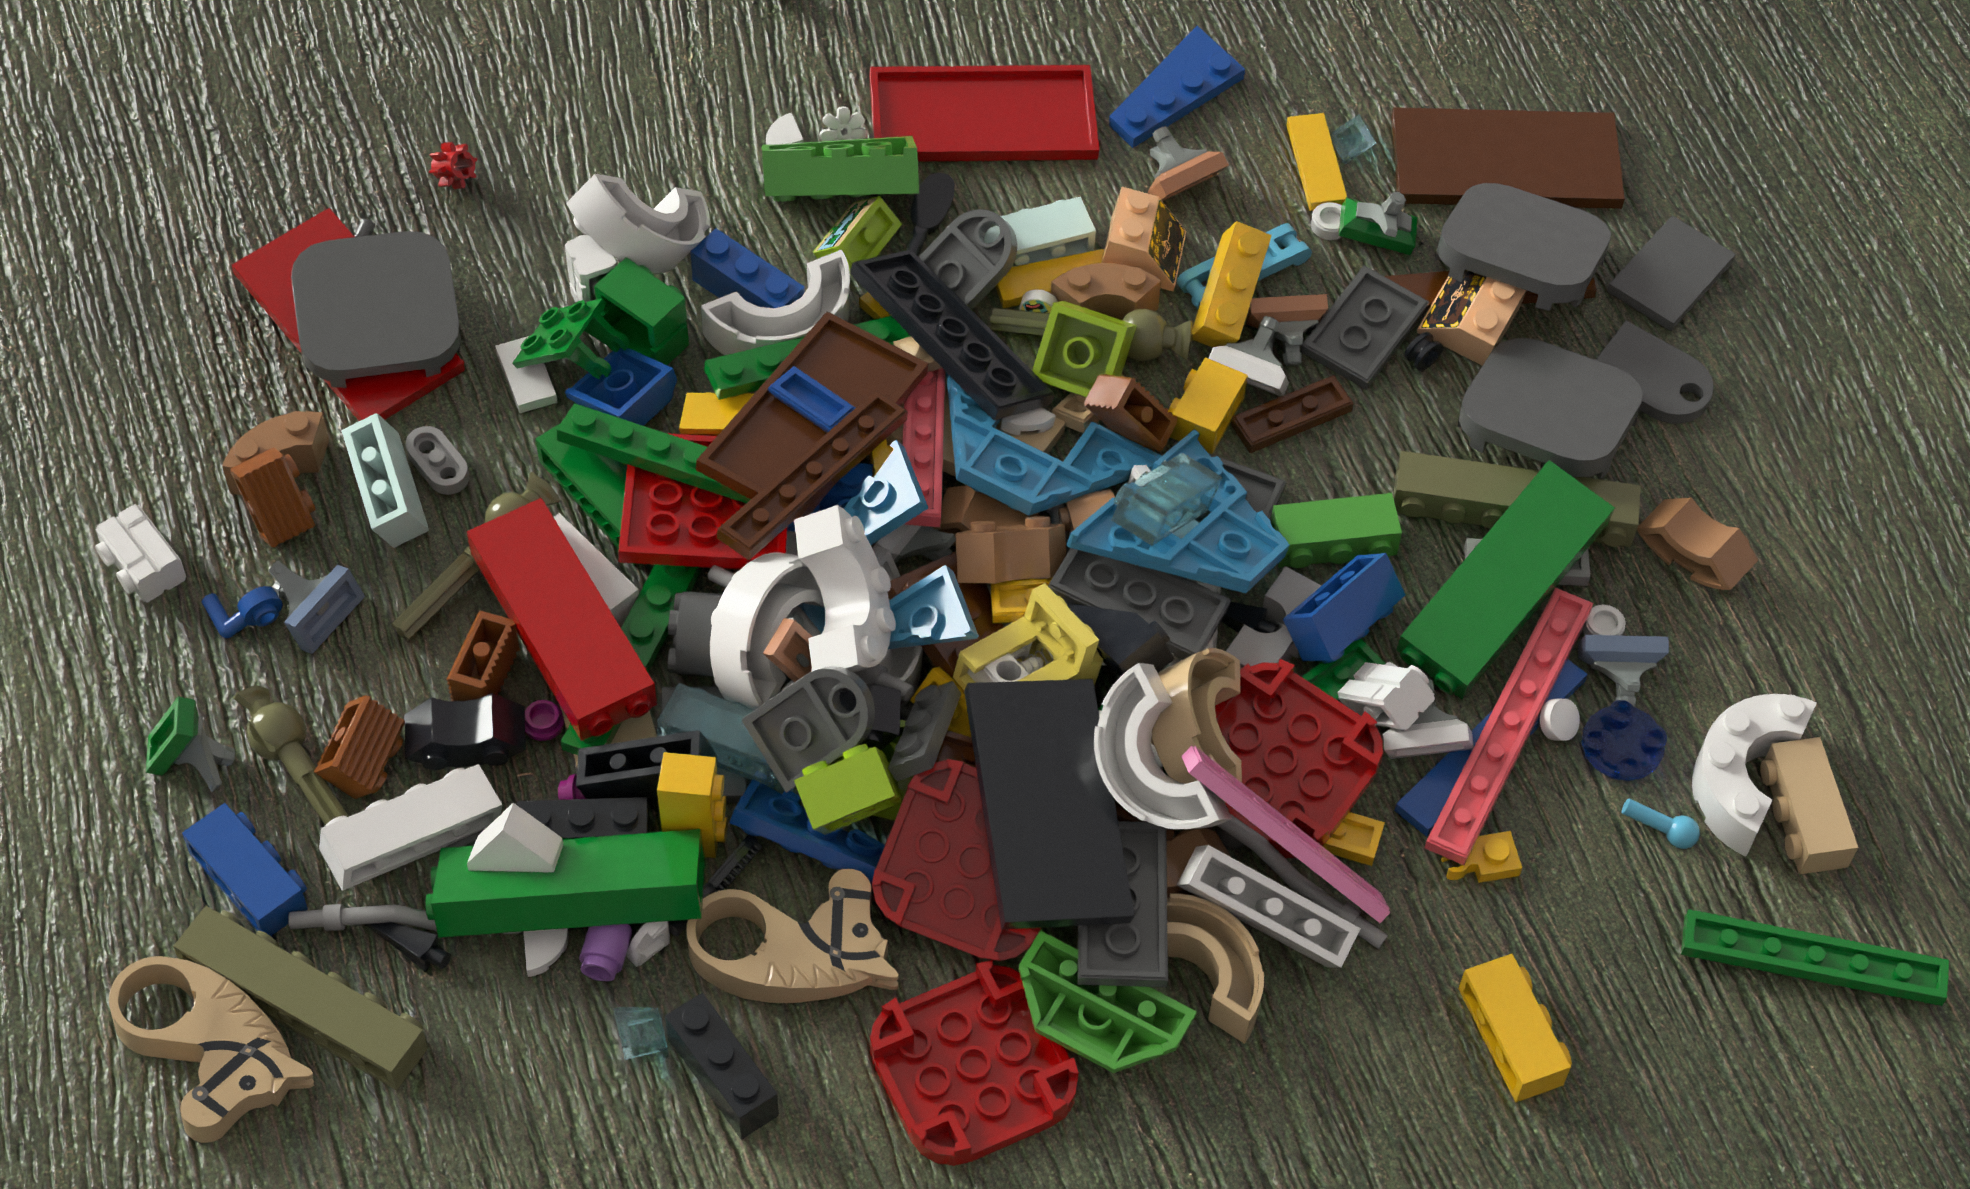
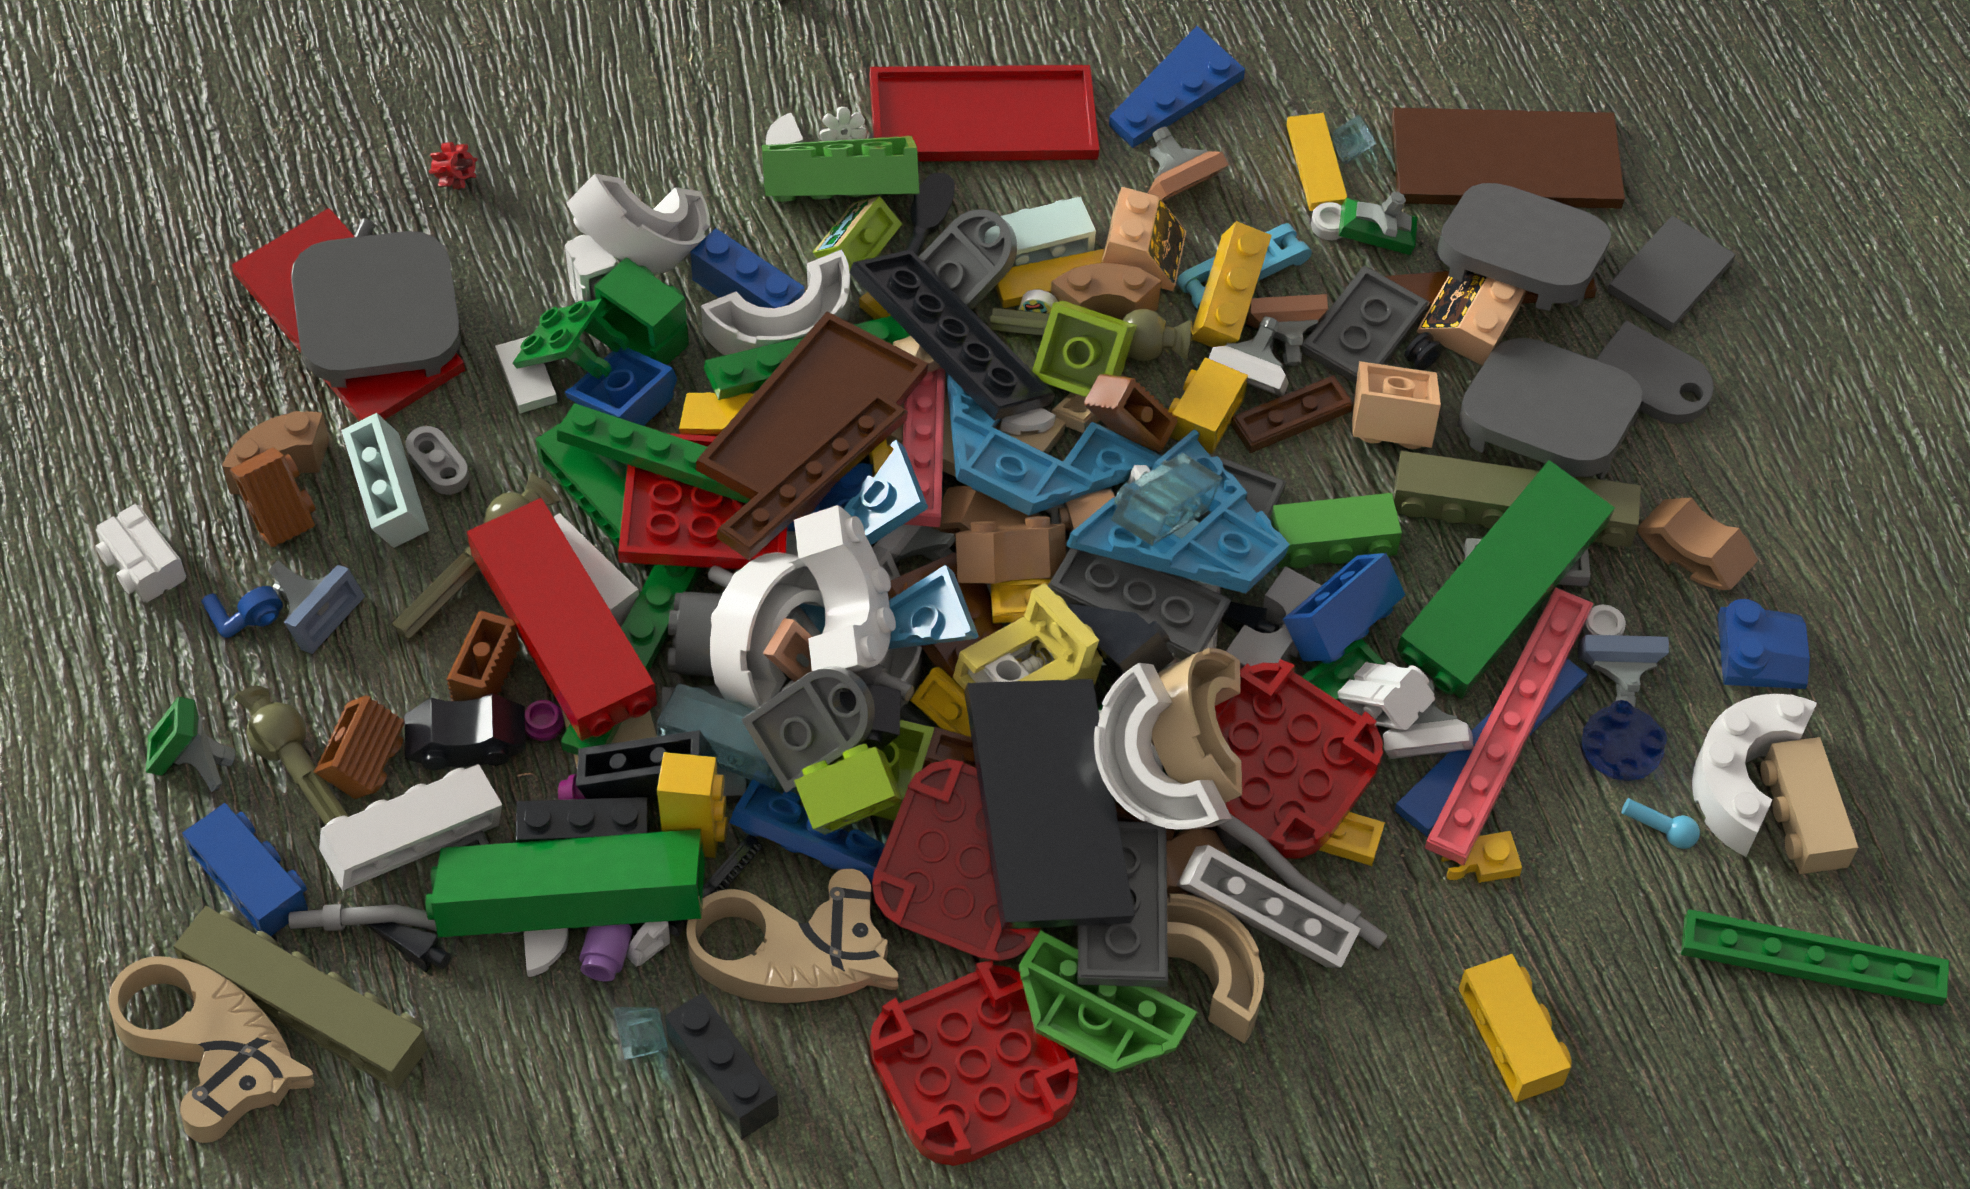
(516, 845): white slope -> none
(810, 399): blue tile -> none
(924, 730): dark grey plate -> none
(1285, 833): bright pink tile -> none
(1395, 405): none -> light nougat slope
(1559, 719): white tile -> none
(1762, 646): none -> blue slope

